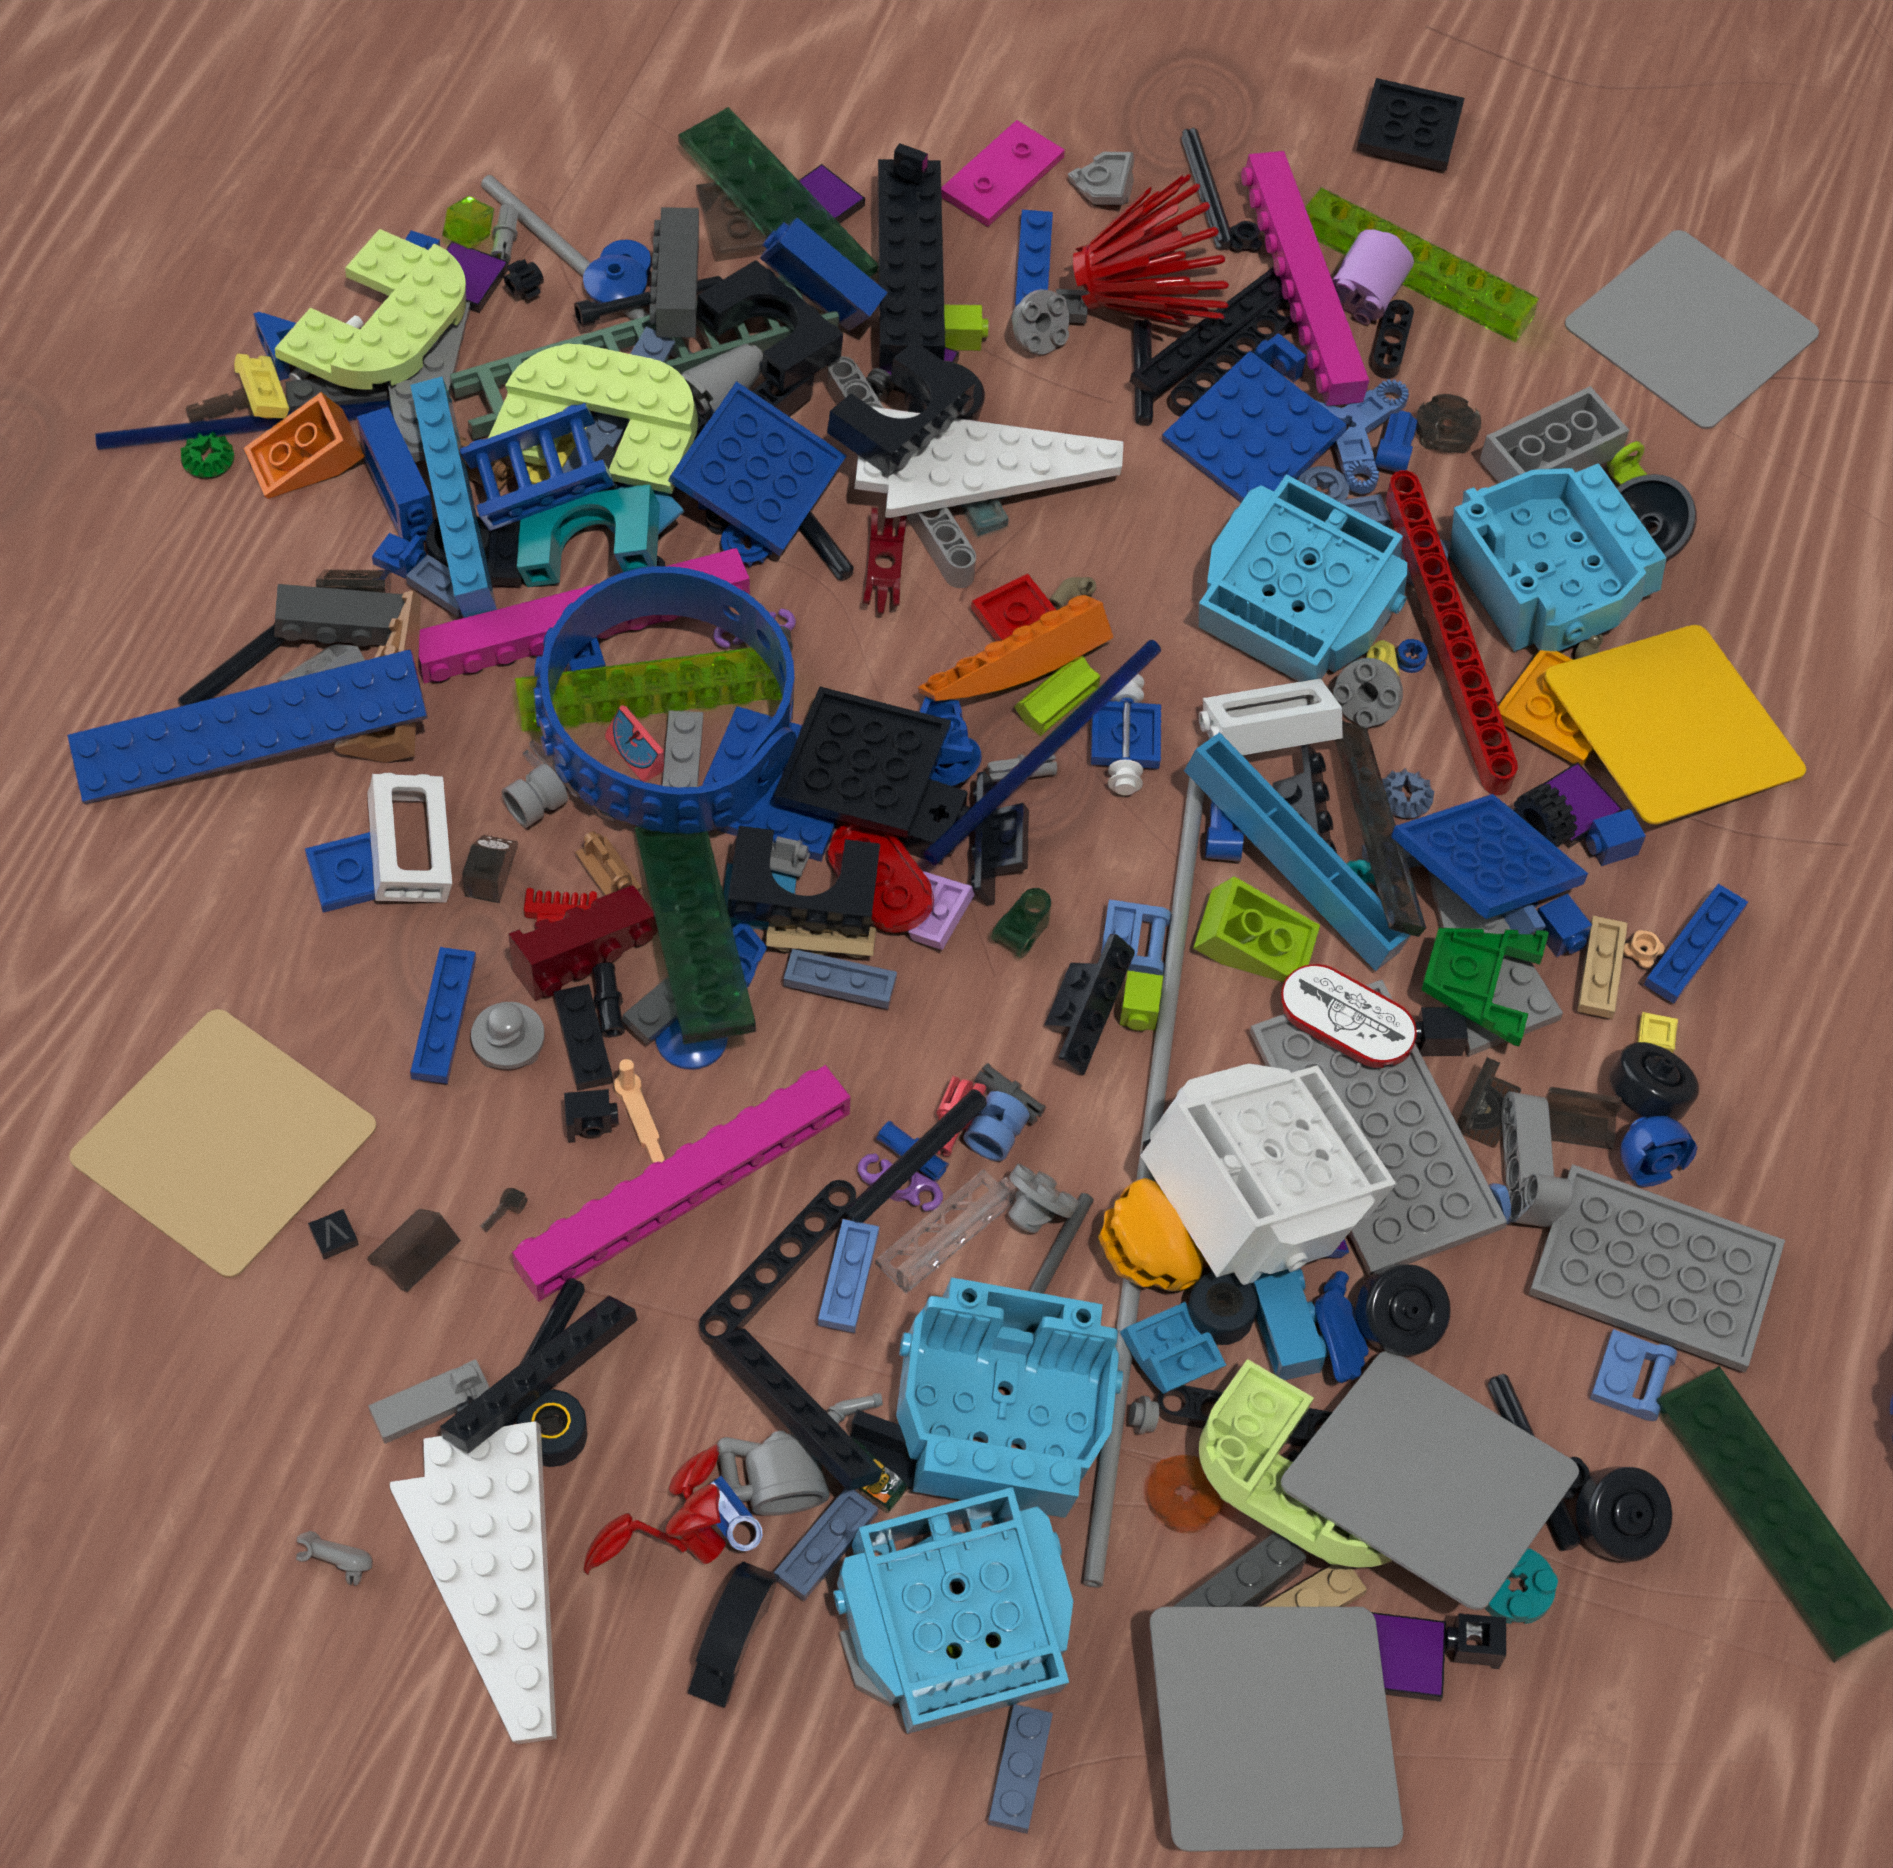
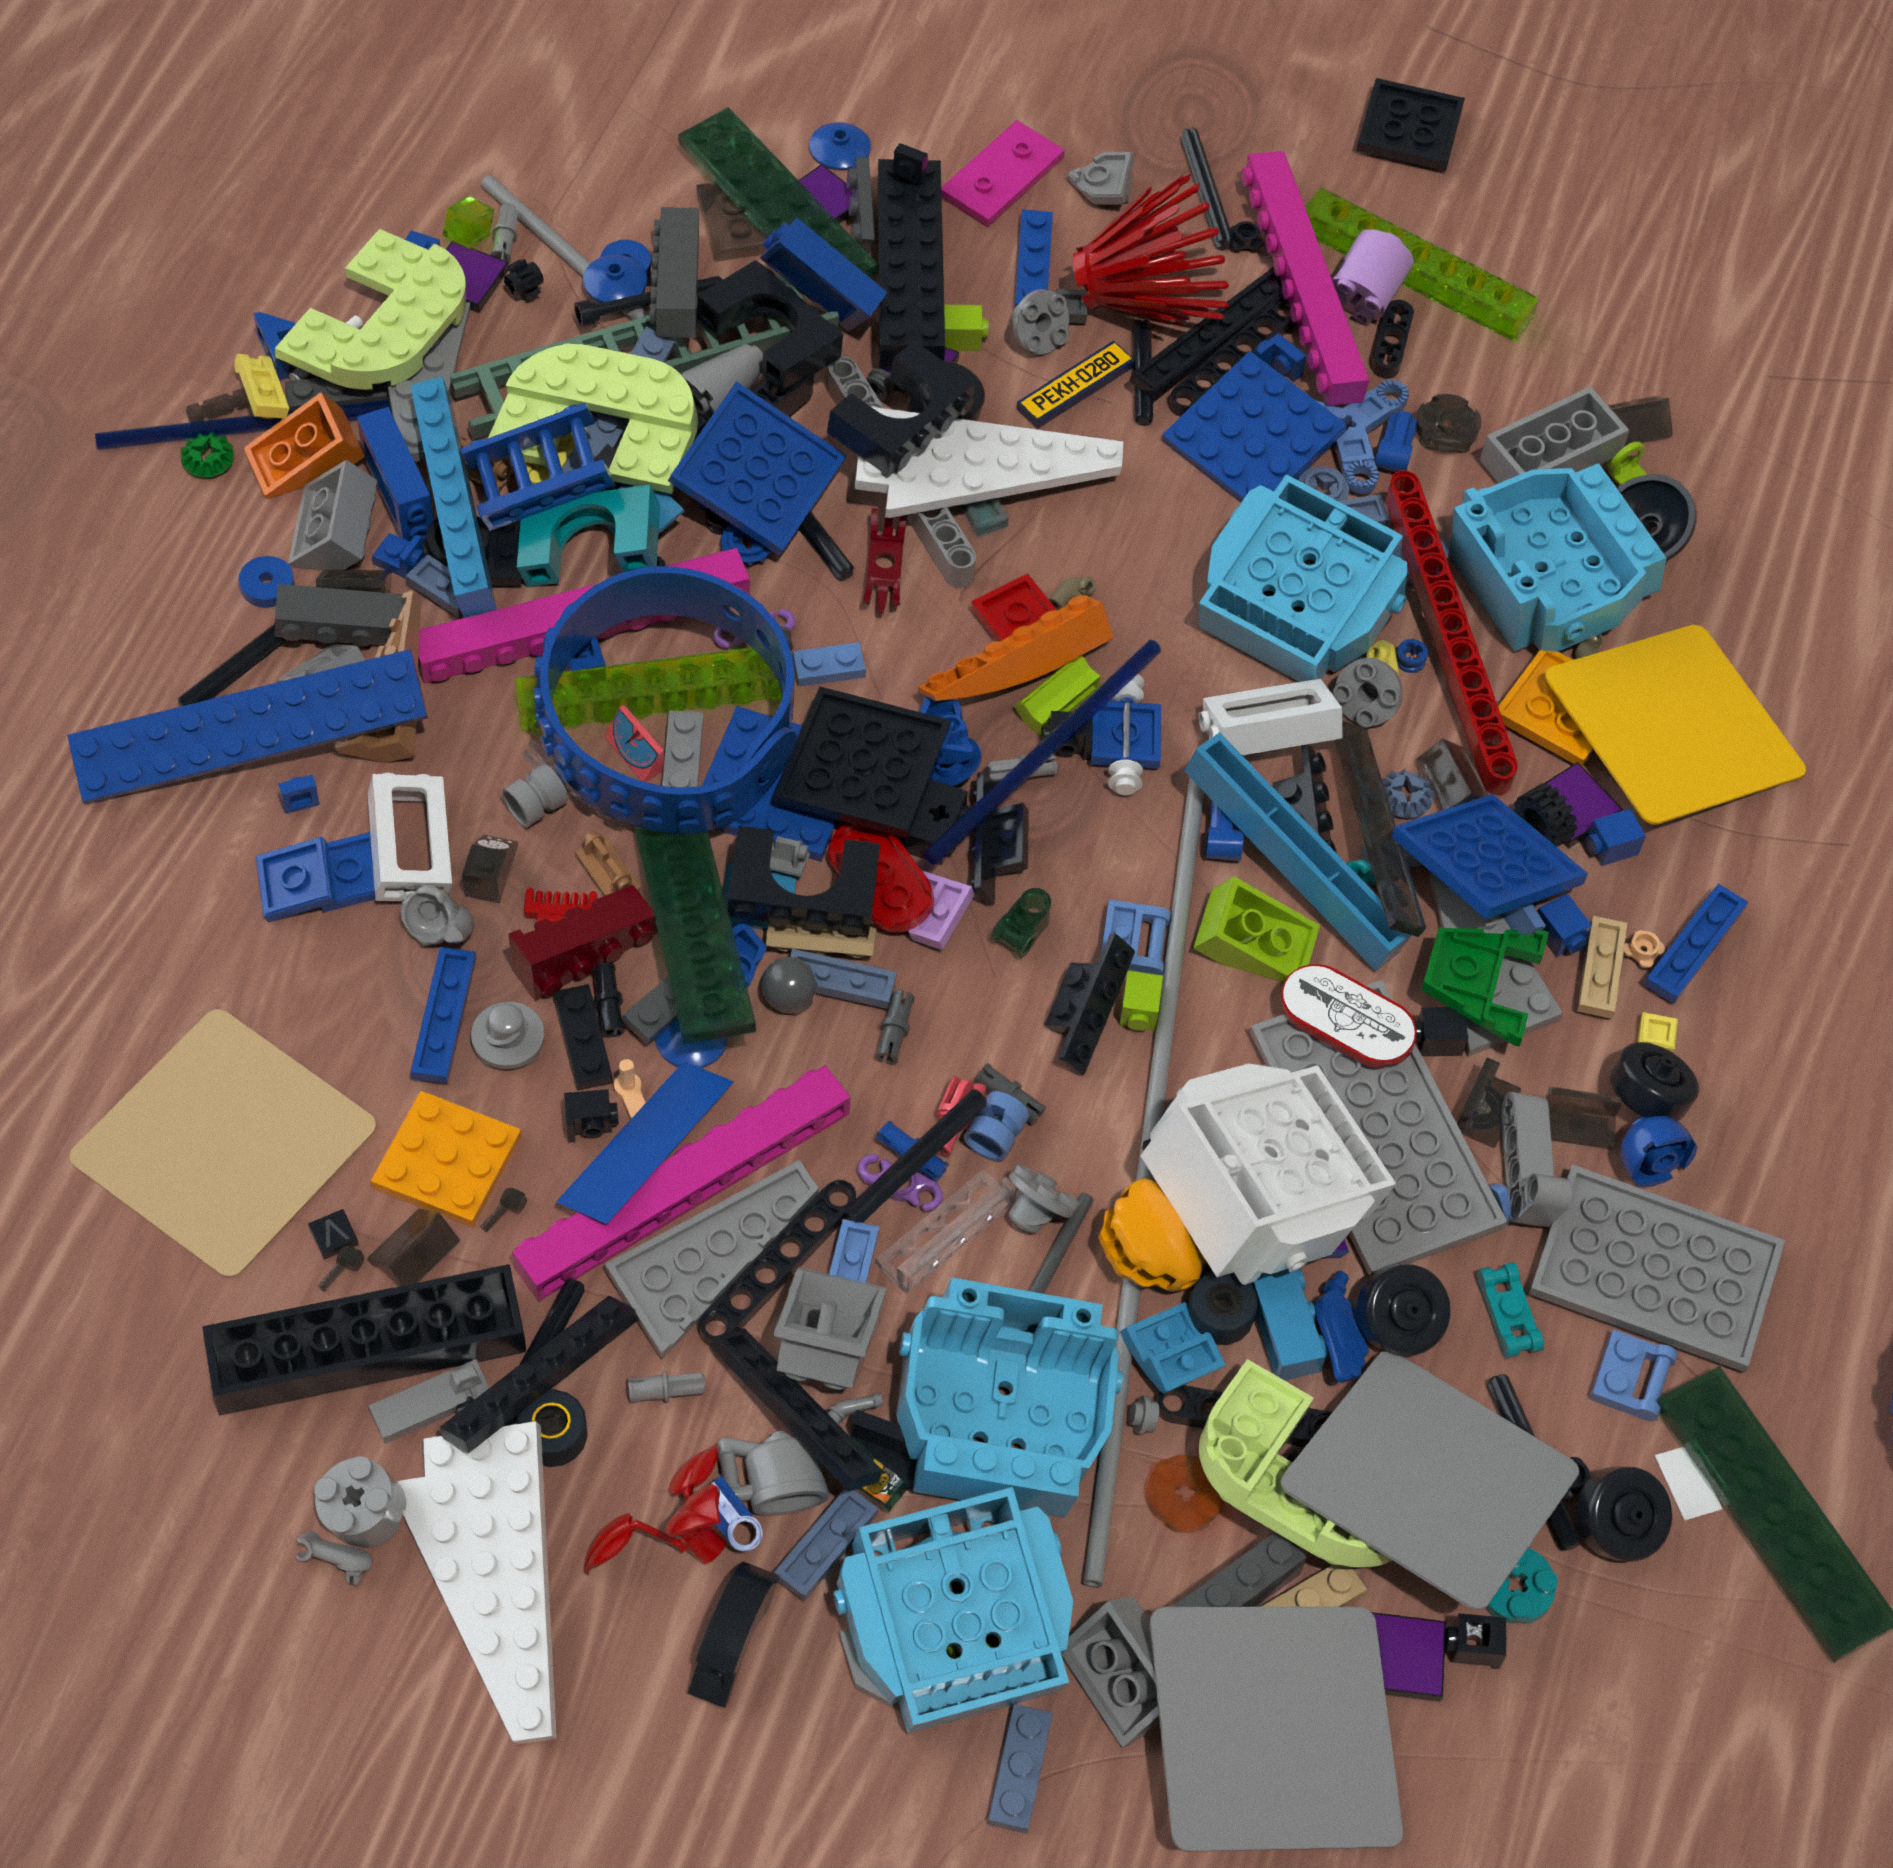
(260, 570): none -> blue piece
(295, 879): none -> blue tile
(298, 793): none -> blue plate
(333, 519): none -> light grey slope
(347, 1257): none -> clear smoke hand
(354, 1483): none -> light grey brick
(363, 1339): none -> black brick
(435, 917): none -> light grey hair
(446, 1158): none -> light orange plate
(644, 1142): none -> blue sticker
(665, 1386): none -> light grey axle
(695, 1262): none -> light grey wing
(789, 985): none -> dark grey hair
(827, 1327): none -> light grey piece
(829, 664): none -> medium blue plate
(838, 145): none -> blue dish
(861, 203): none -> dark grey plate
(894, 1027): none -> dark grey pin
(1075, 384): none -> tile
(1079, 743): none -> black brick
(1116, 1668): none -> light grey slope
(1451, 774): none -> clear smoke panel
(1509, 1310): none -> teal plate
(1645, 418): none -> clear smoke panel
(1687, 1484): none -> white sticker
(1692, 329): light grey piece -> none

